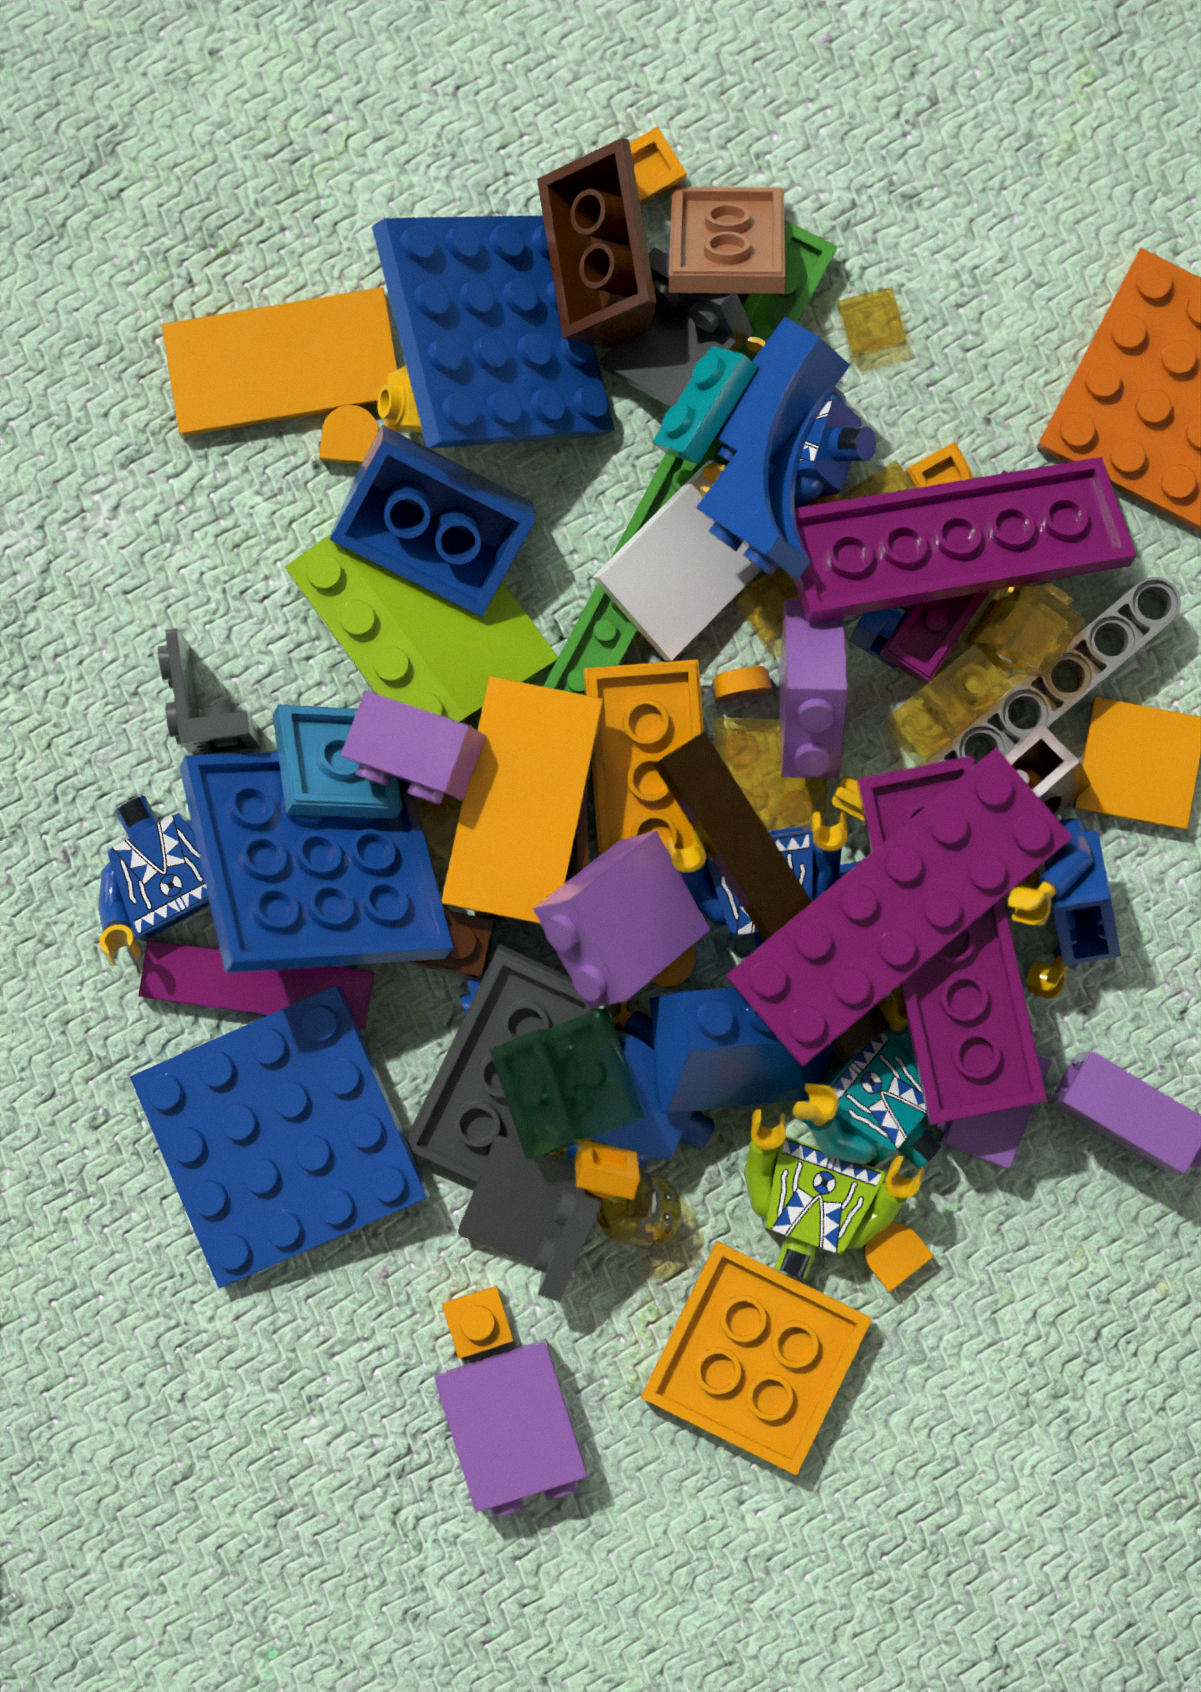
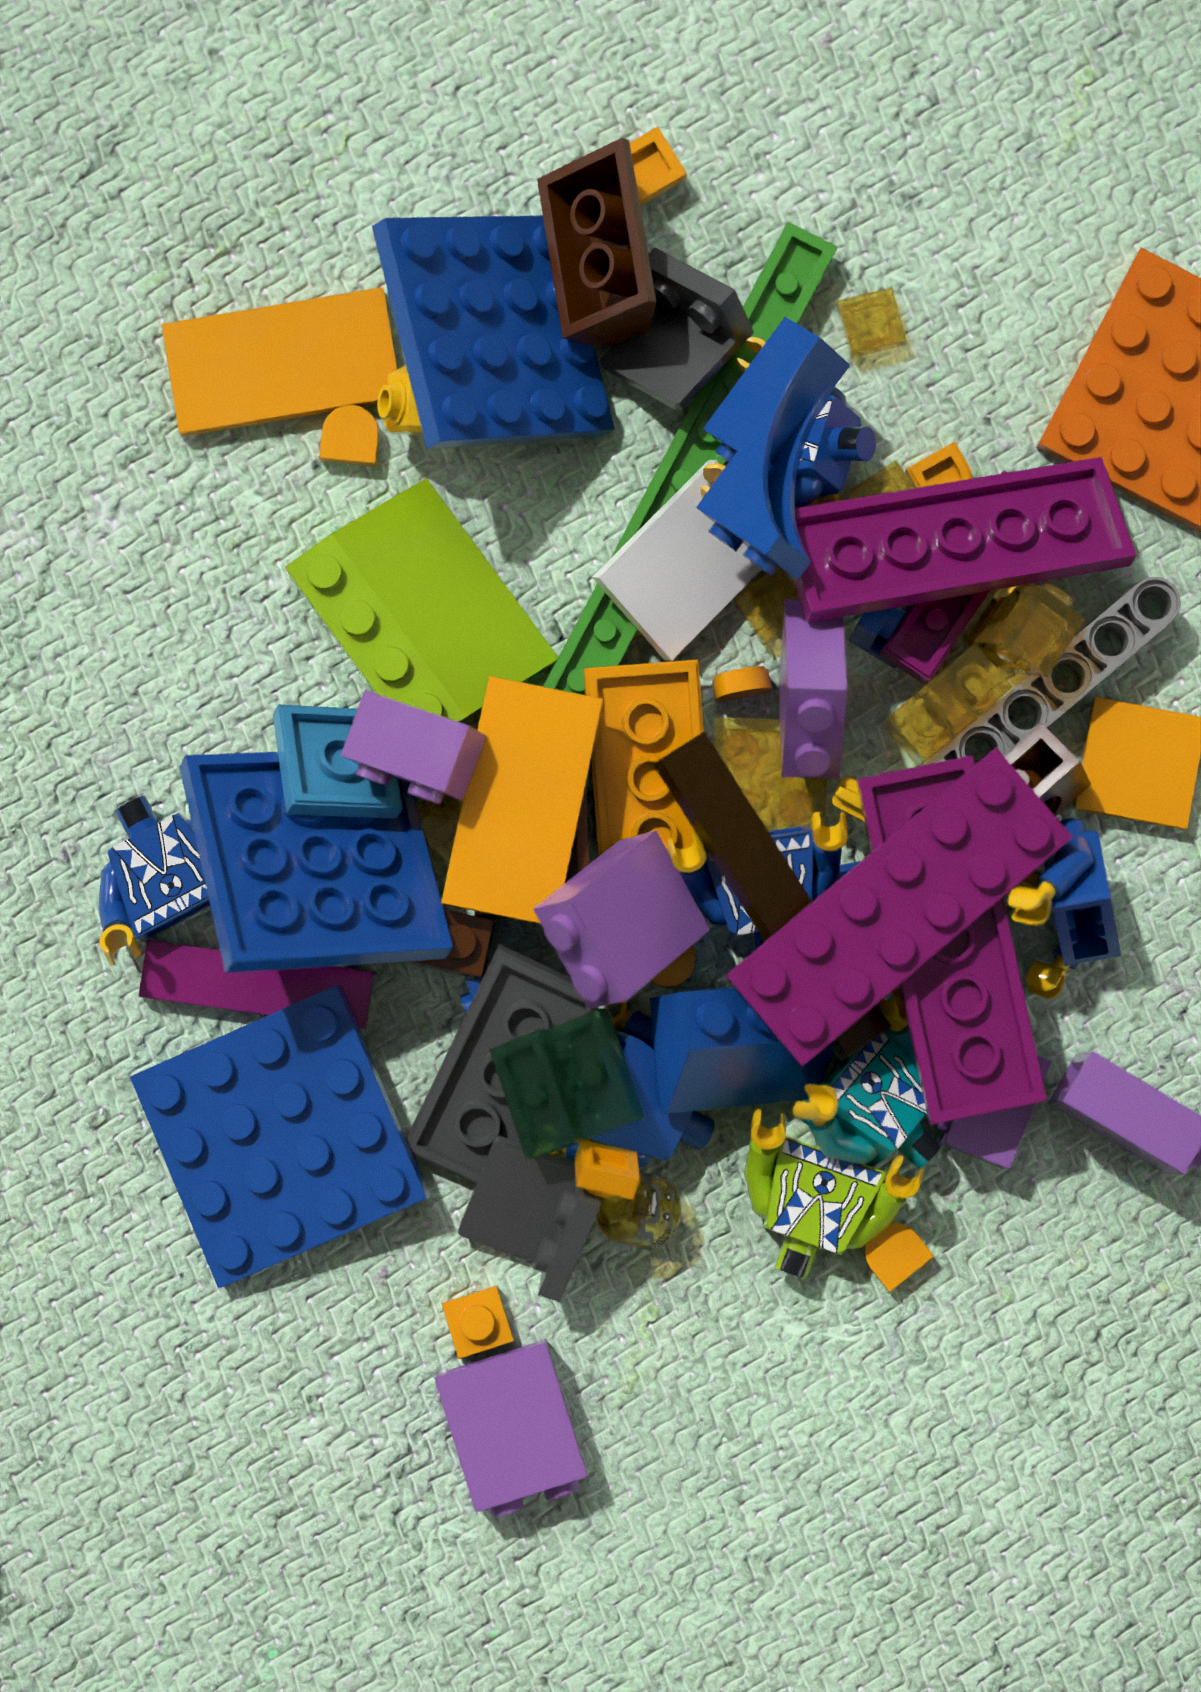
(220, 728): dark grey bracket -> none
(432, 521): blue slope -> none
(704, 404): teal plate -> none
(727, 240): nougat tile -> none
(756, 1357): light orange plate -> none

